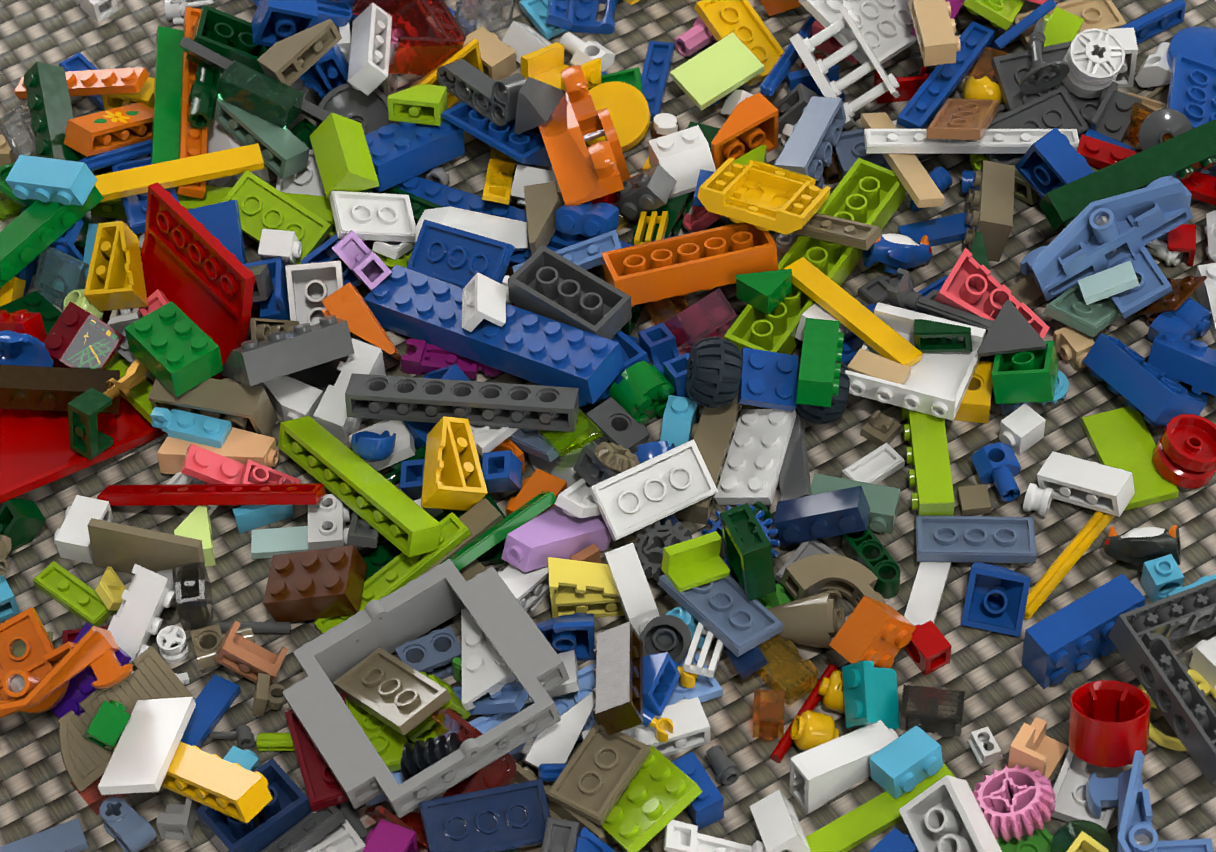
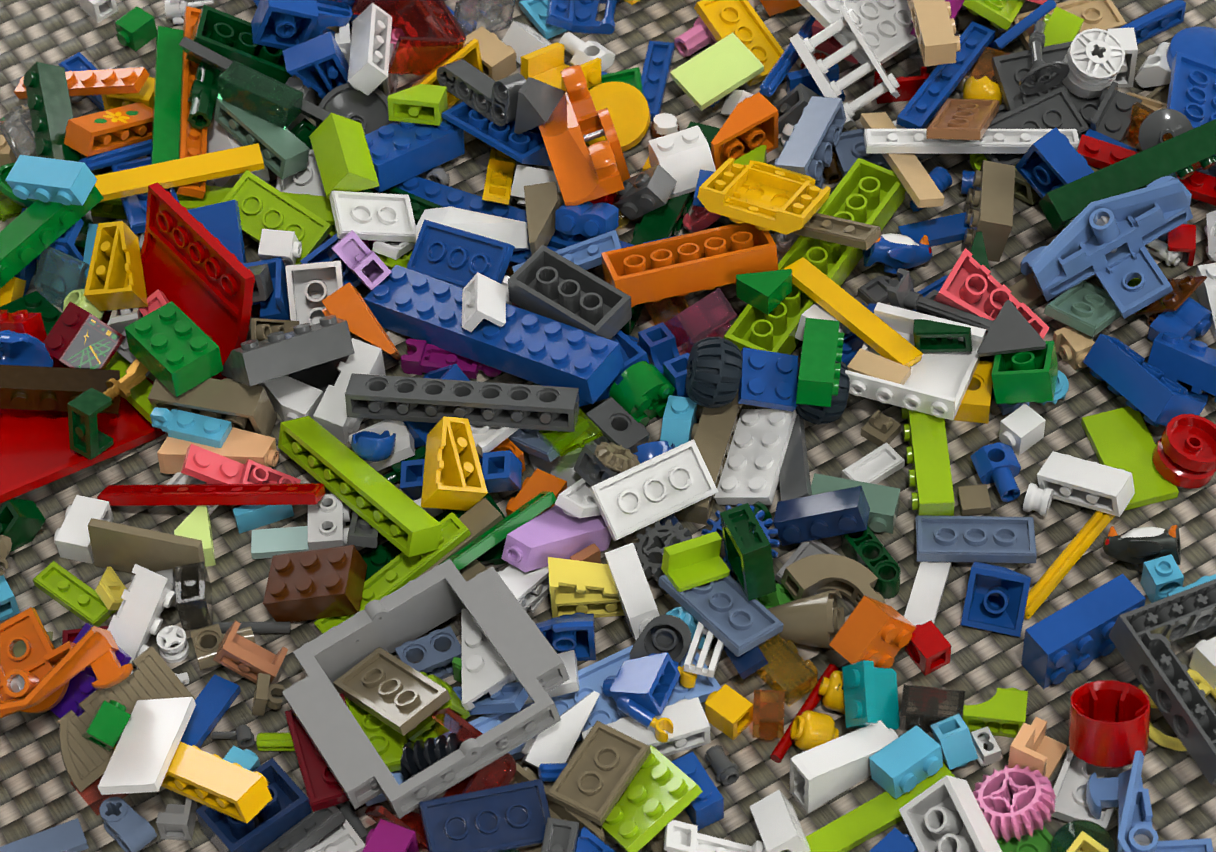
(136, 28): none -> green brick
(297, 53): dark tan slope -> none
(618, 679): brick -> none
(651, 220): yellow tile -> none
(728, 711): none -> yellow brick
(954, 741): none -> medium azure brick
(1002, 713): none -> lime arch
(1108, 282): light aqua tile -> none

